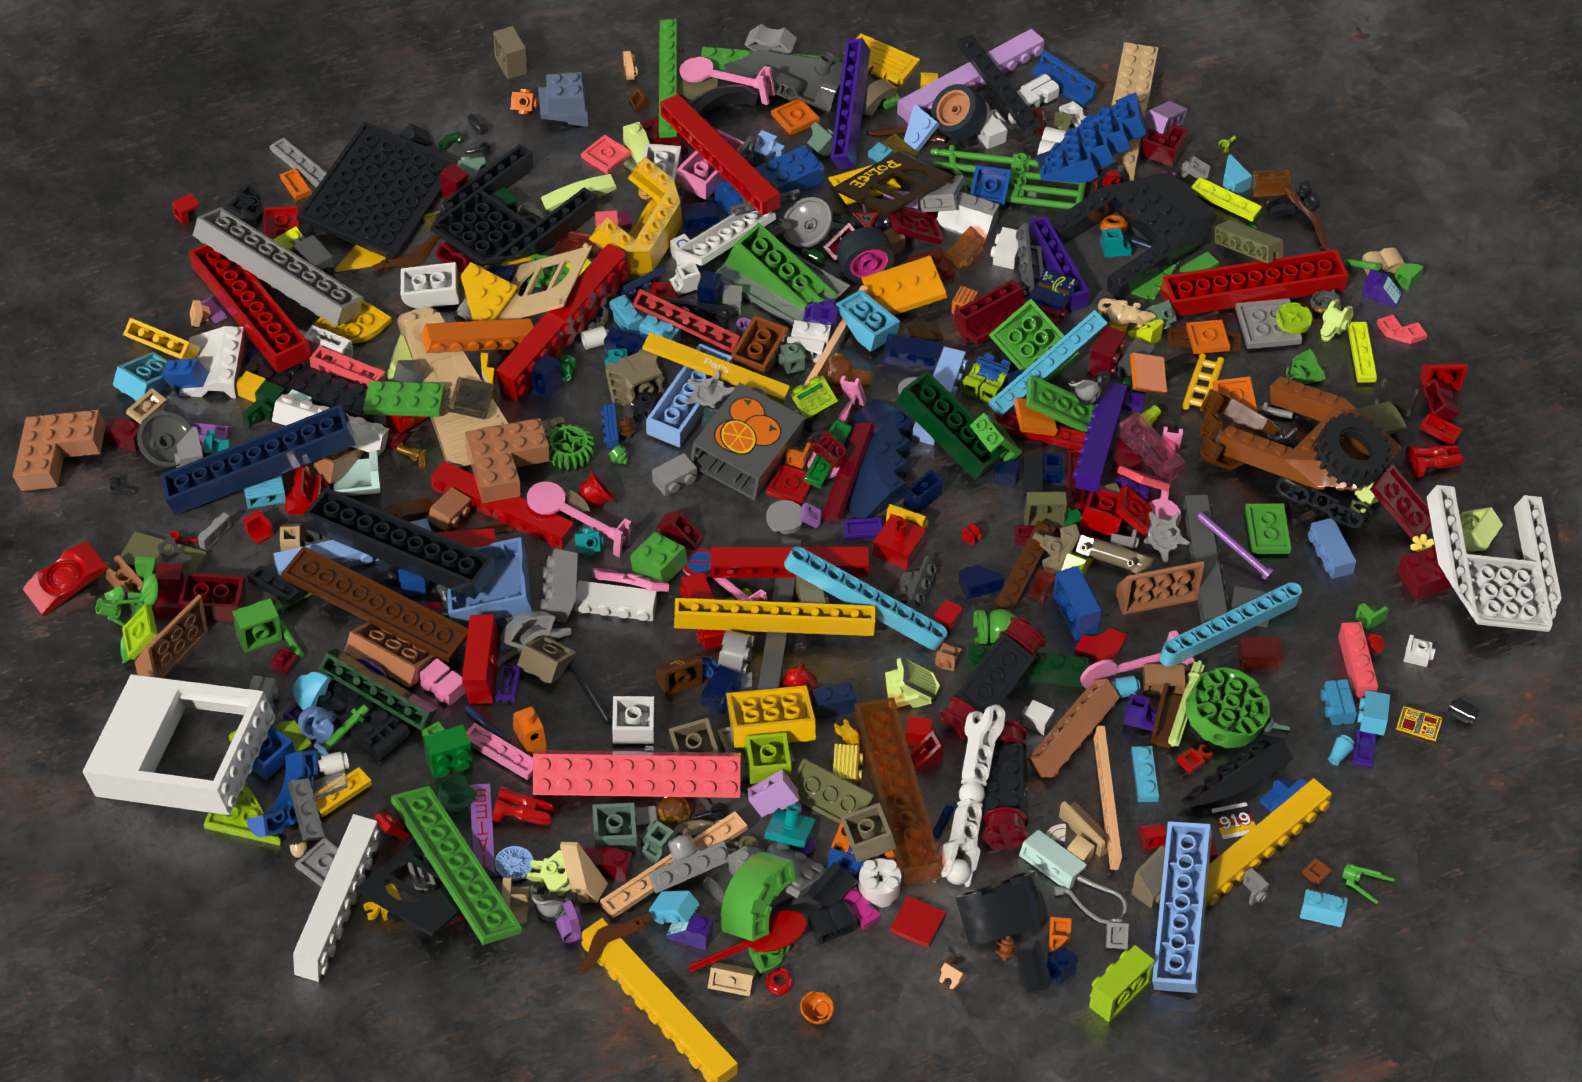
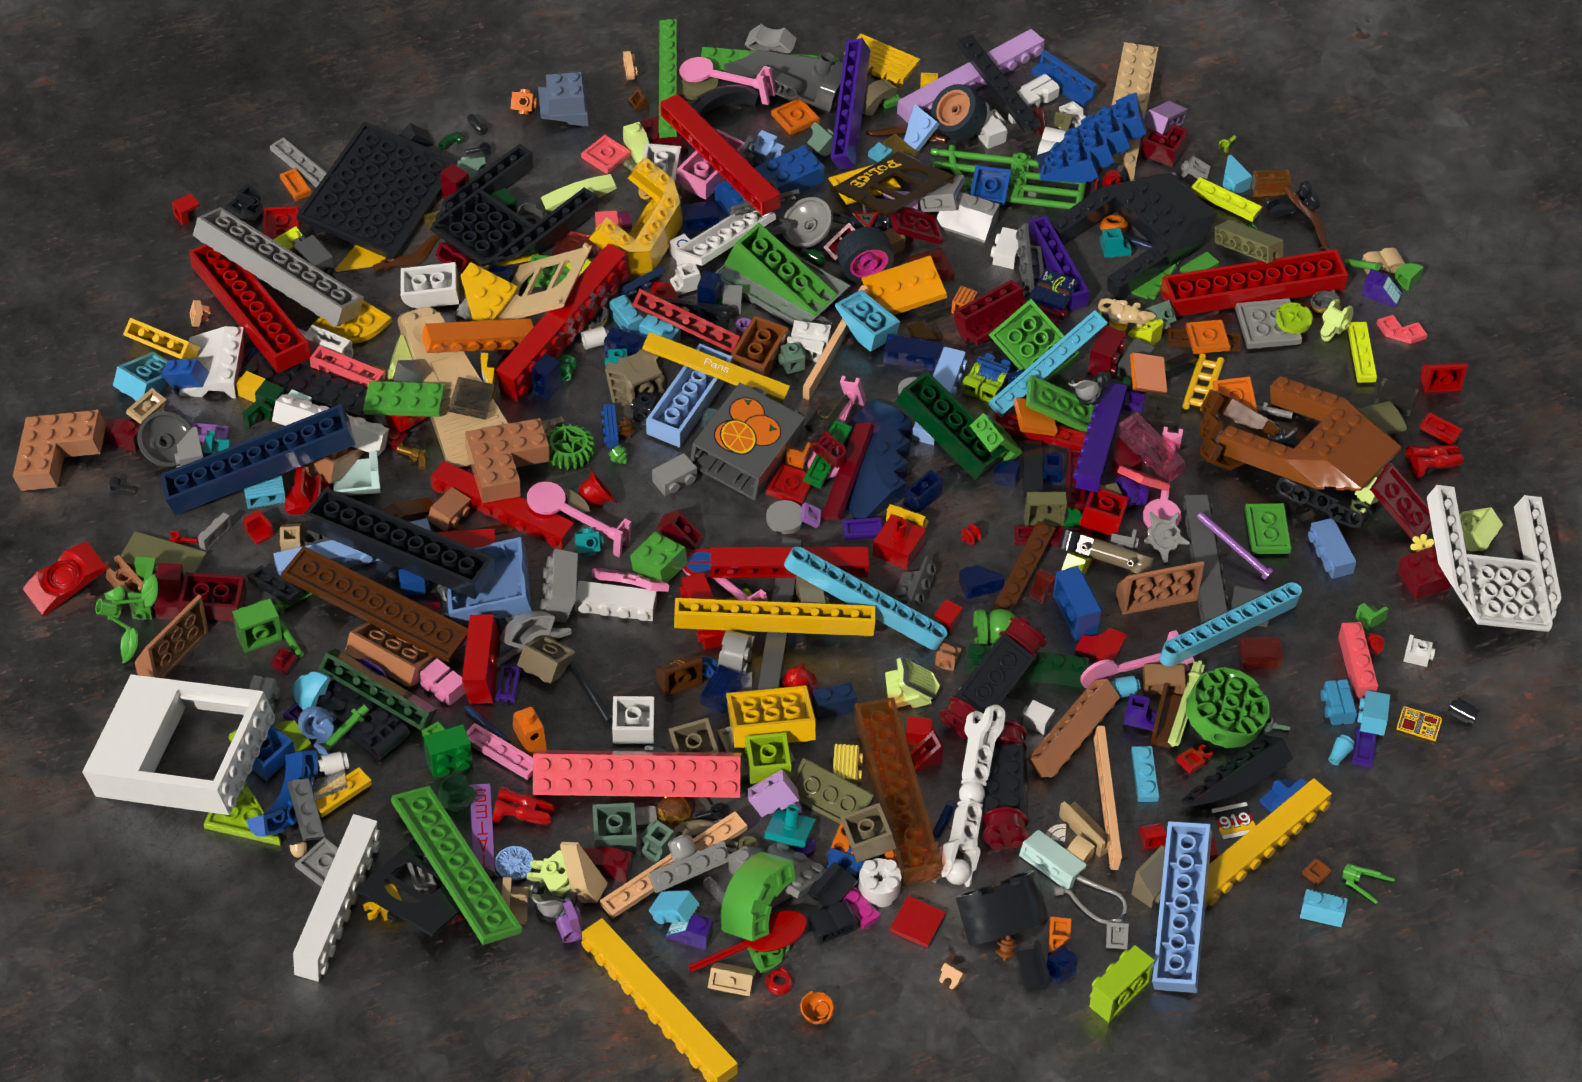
(139, 631): lime tile -> none
(175, 556): dark grey bracket -> none
(216, 313): medium lavender sticker -> none
(391, 825): red wing -> none
(510, 52): dark tan brick -> none
(609, 933): reddish brown piece -> none
(709, 391): light grey piece -> none
(813, 396): lime slope -> none
(822, 312): dark purple brick -> none
(840, 366): clear orange piece -> none
(848, 734): yellow plate -> none
(965, 247): clear orange brick -> none
(1057, 547): dark tan piece -> none
(1133, 509): red tile -> none
(1151, 415): lime cone -> none
(1257, 885): light grey bracket -> none
(1305, 369): bright green brick -> none
(1342, 465): black tyre -> none
(1441, 400): dark red brick -> none

